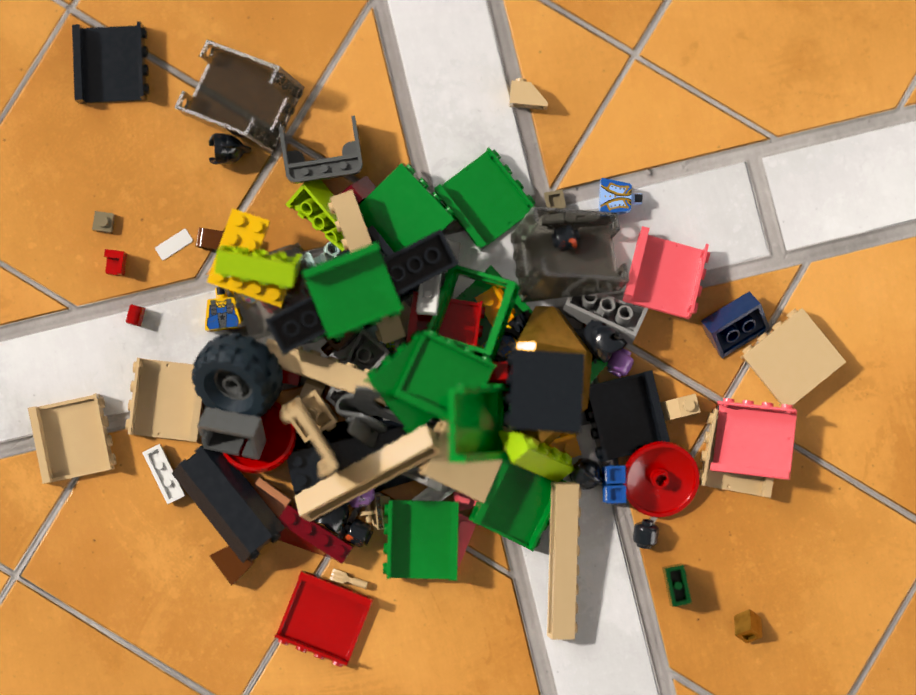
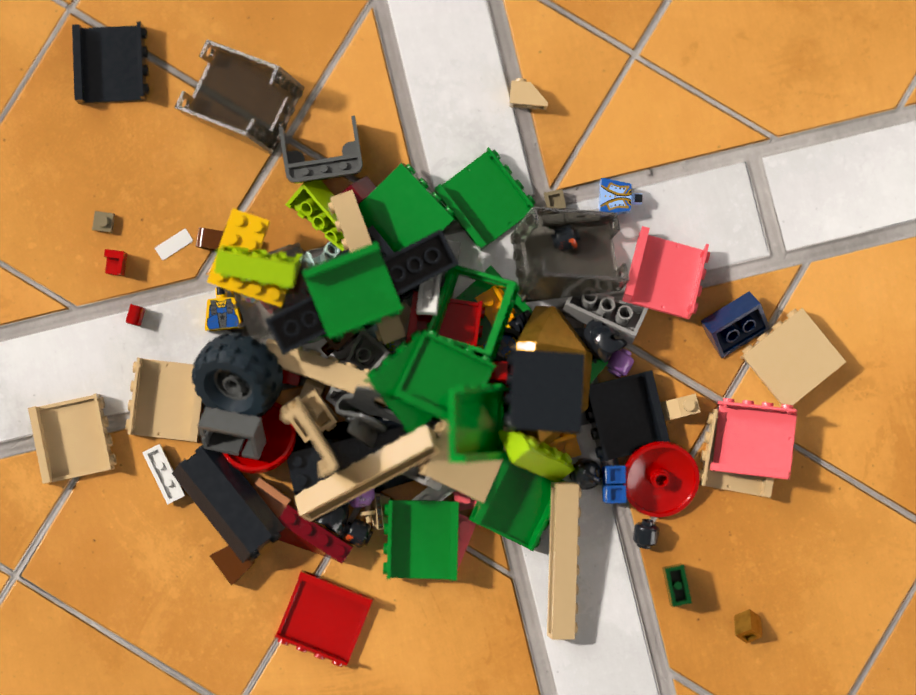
(227, 149): black helmet -> none
(342, 577): tan piece -> none

